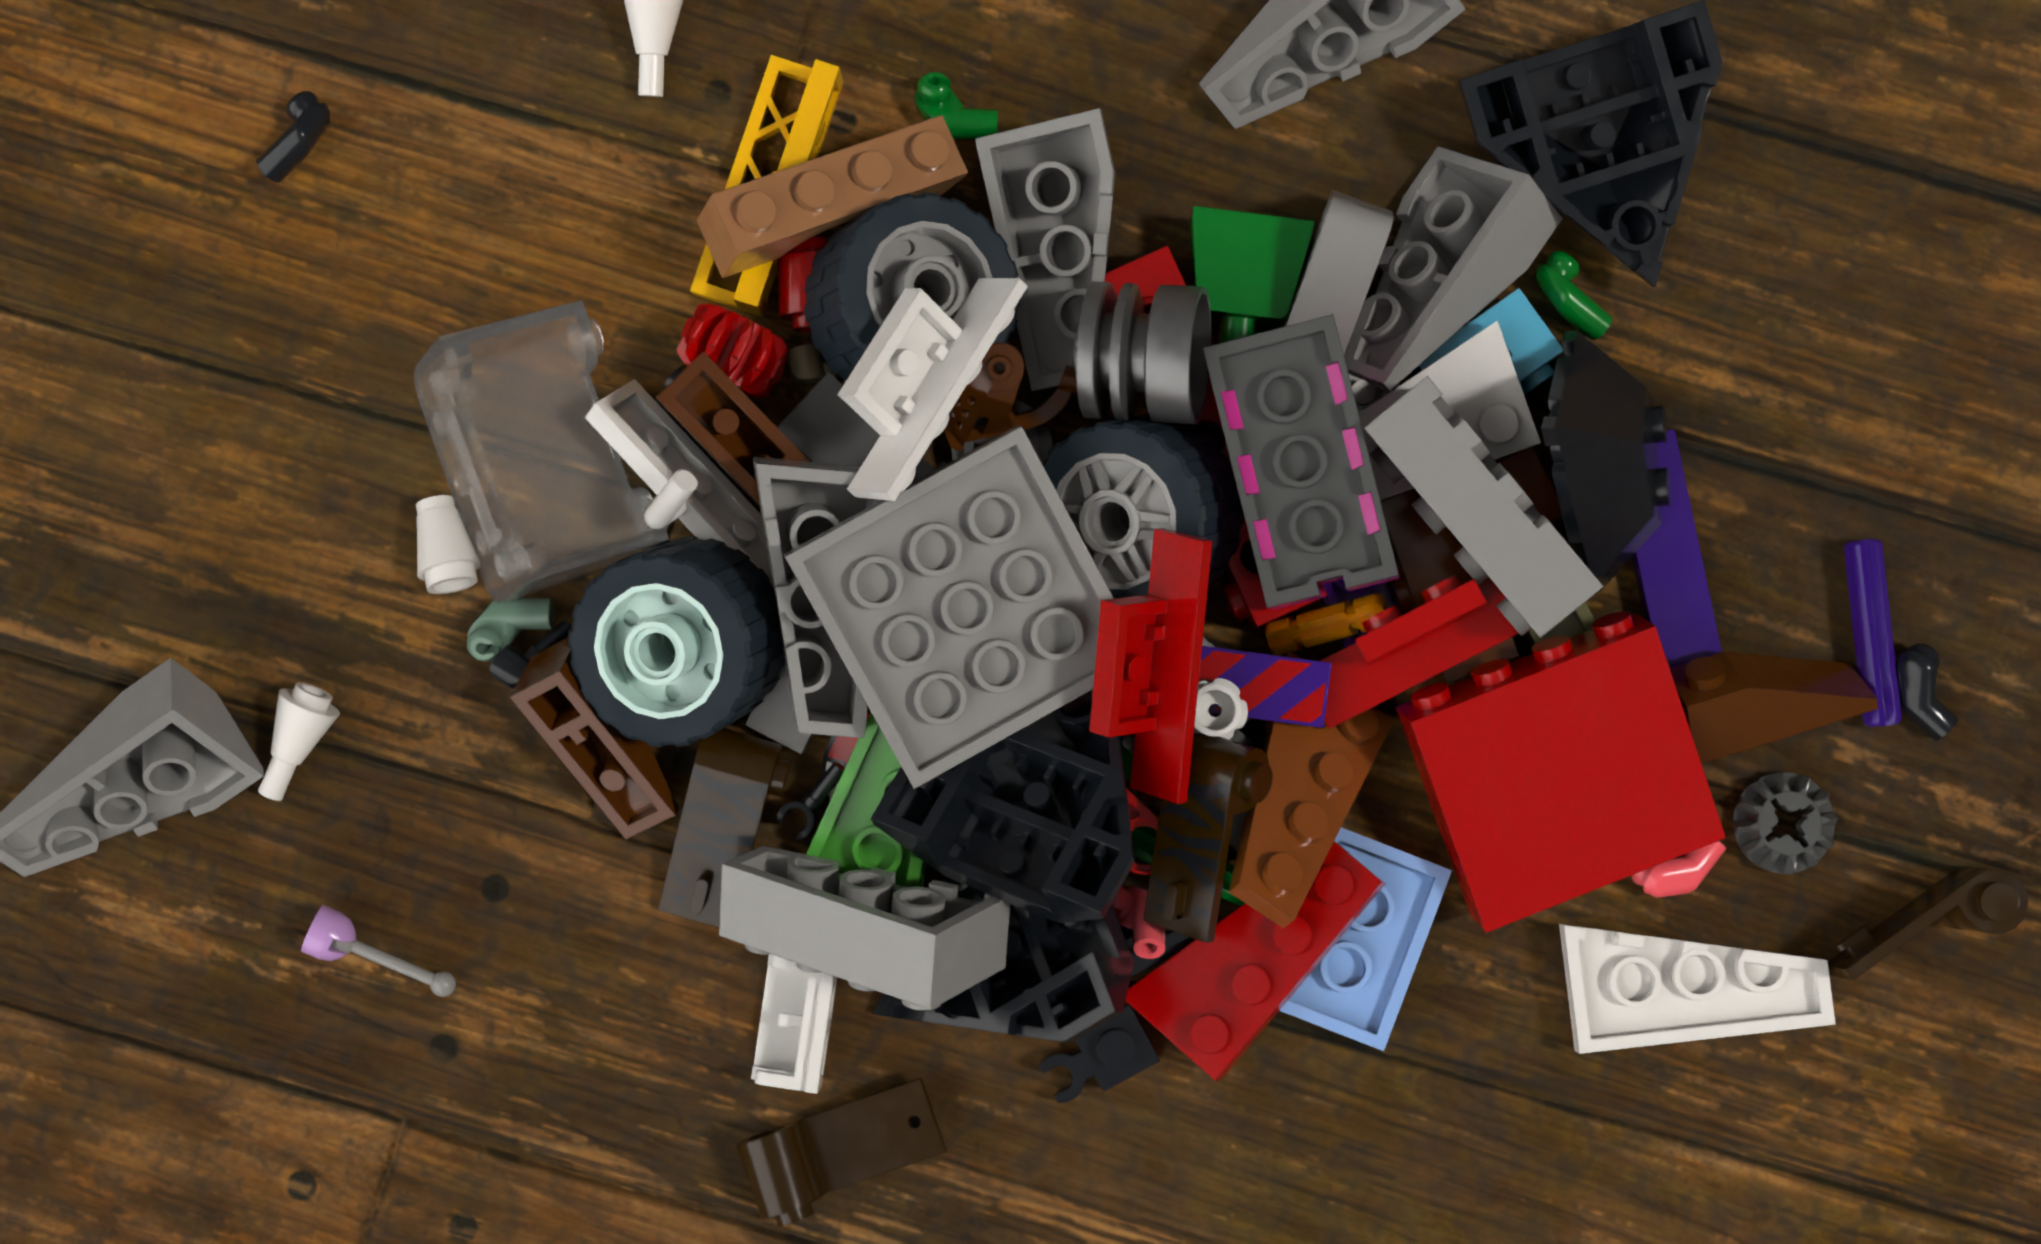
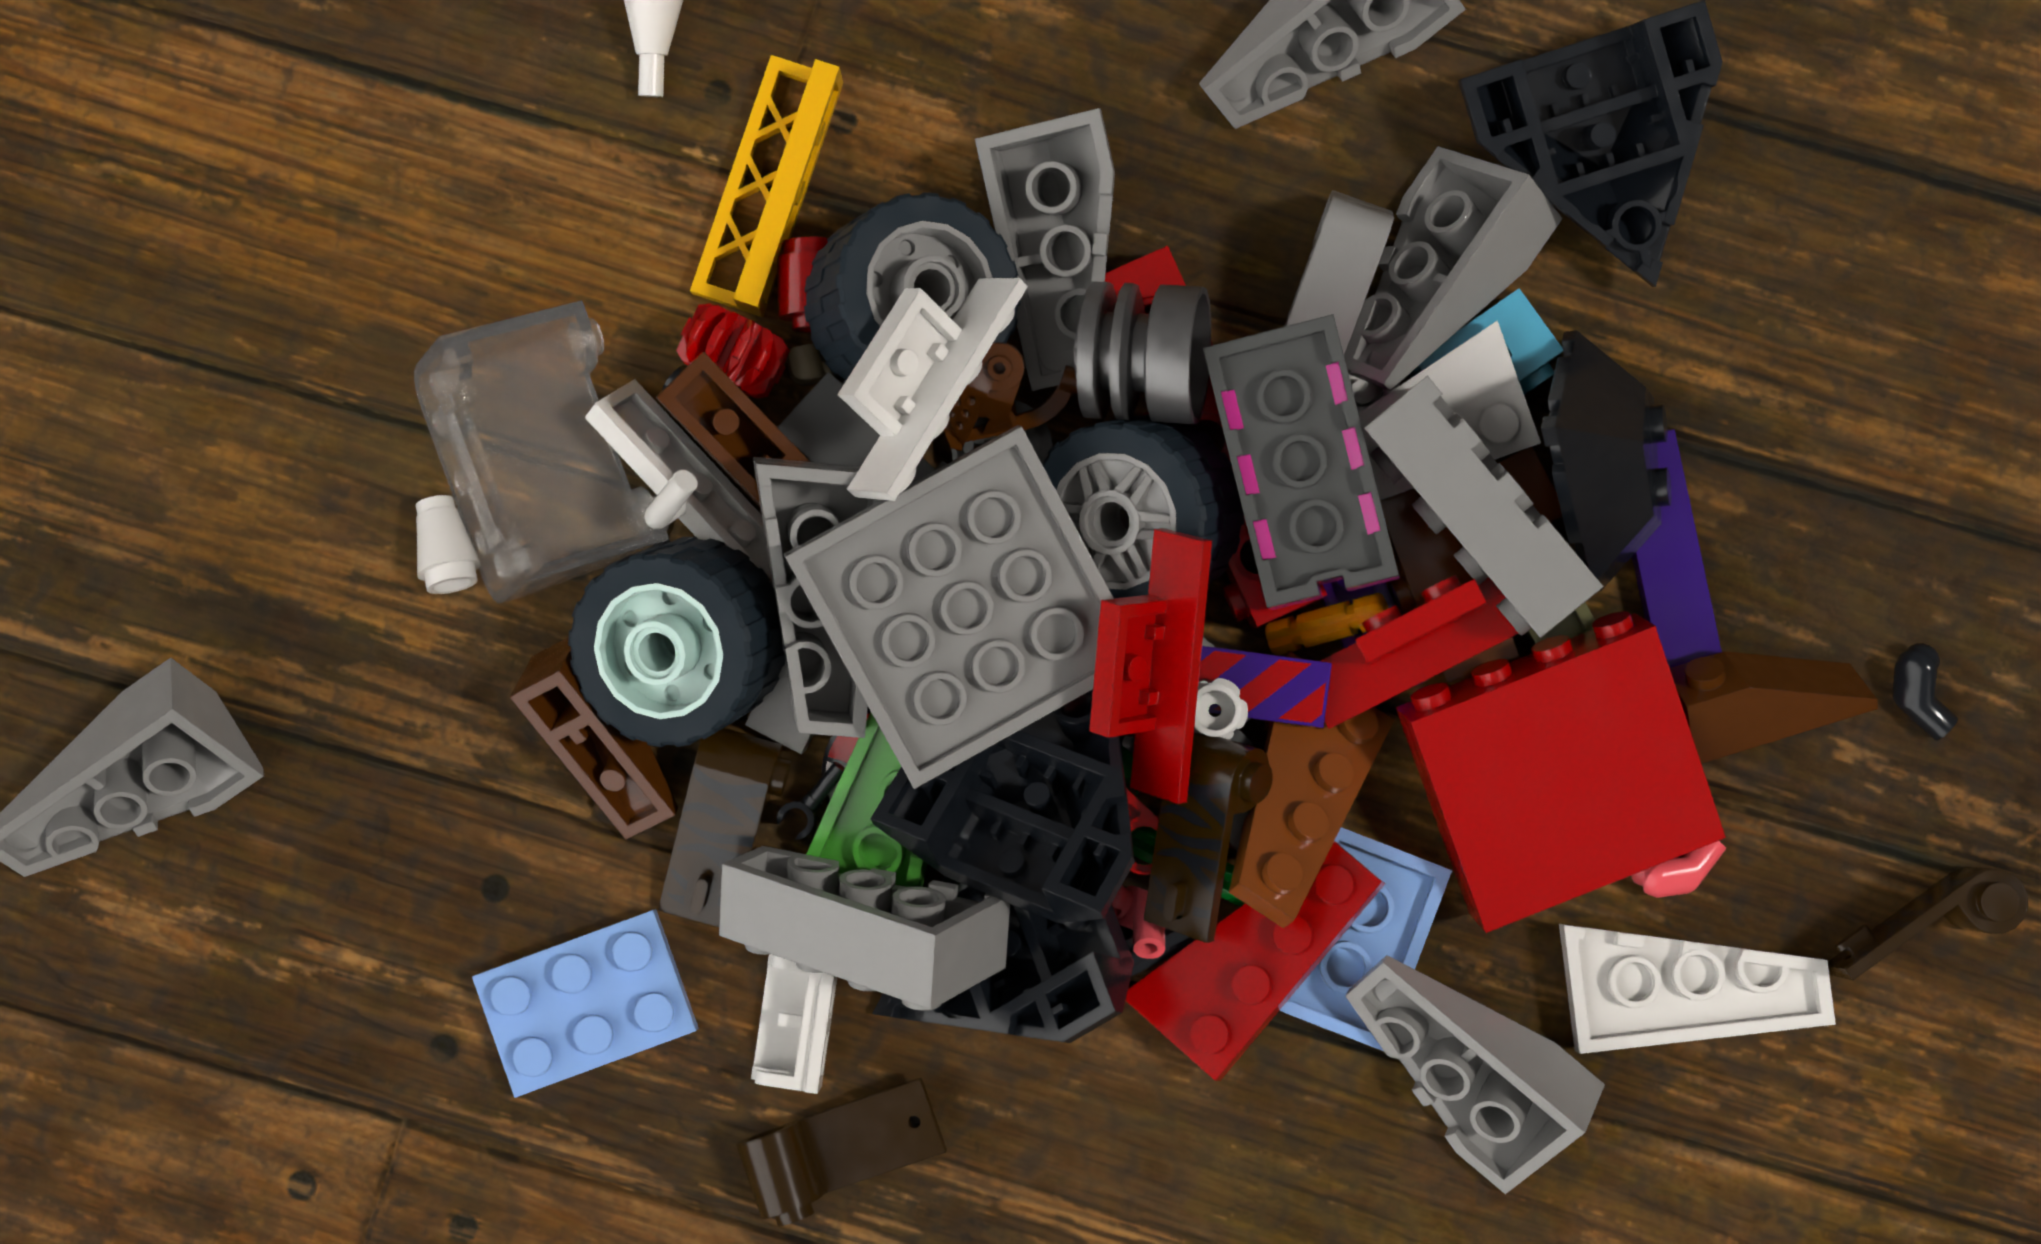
(298, 139): black arm -> none
(299, 724): white cone -> none
(334, 937): hinge -> none
(504, 621): sand green arm -> none
(510, 663): black hand -> none
(585, 1003): none -> light blue plate
(785, 208): medium nougat arch -> none
(936, 99): green arm -> none
(1108, 1052): black plate -> none
(1247, 267): green torso -> none
(1494, 1083): none -> light grey wedge
(1568, 300): green arm -> none
(1756, 817): dark grey gear -> none
(1873, 628): dark purple axle -> none

